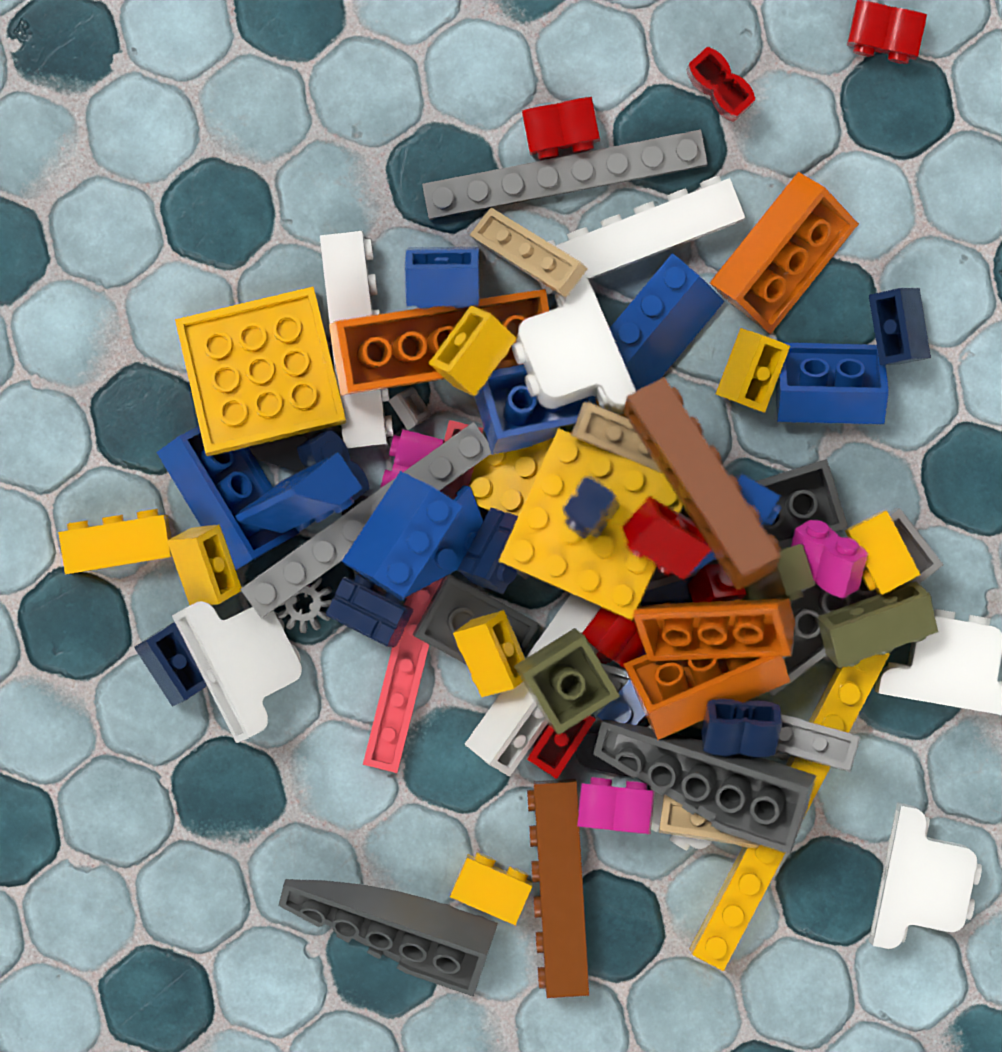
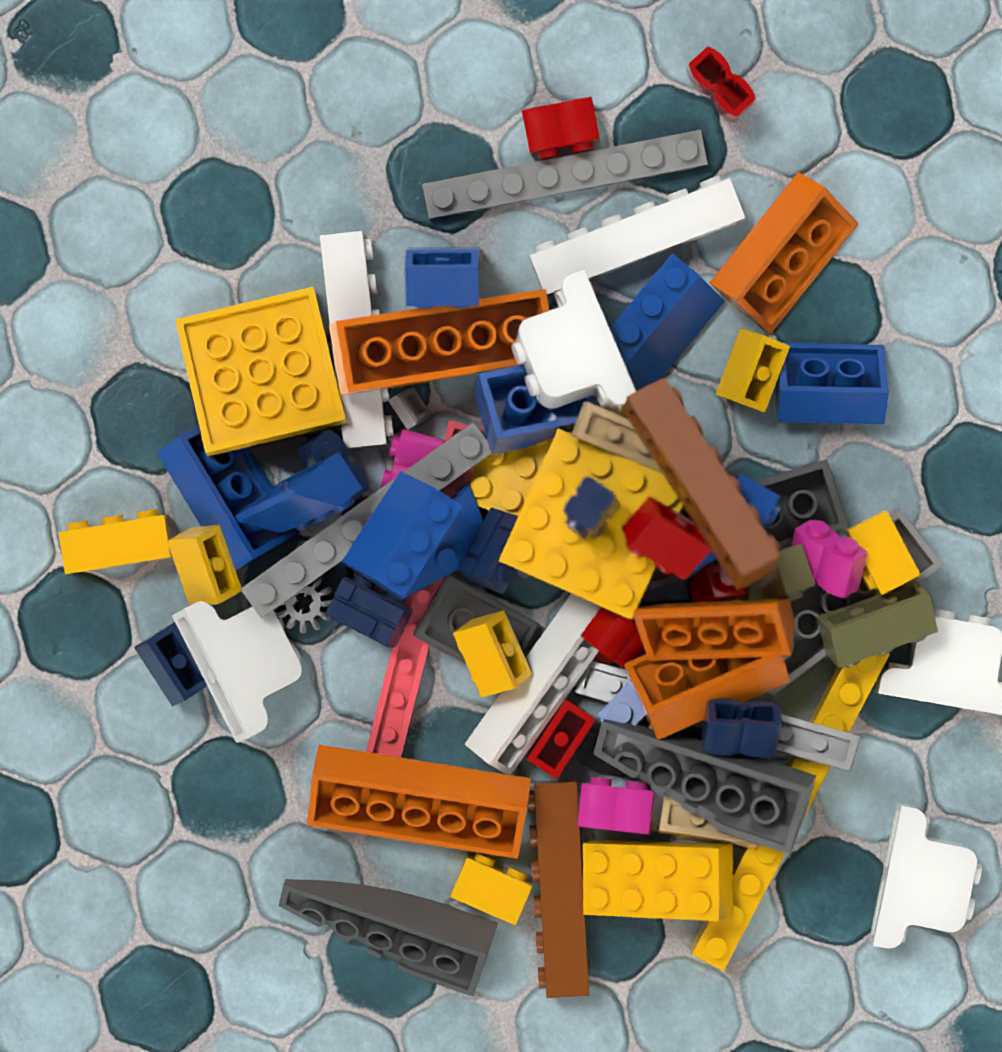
(418, 801): none -> orange brick
(472, 350): yellow brick -> none
(528, 252): tan plate -> none
(566, 681): olive brick -> none
(658, 879): none -> yellow brick
(886, 30): red brick -> none
(899, 326): dark blue brick -> none

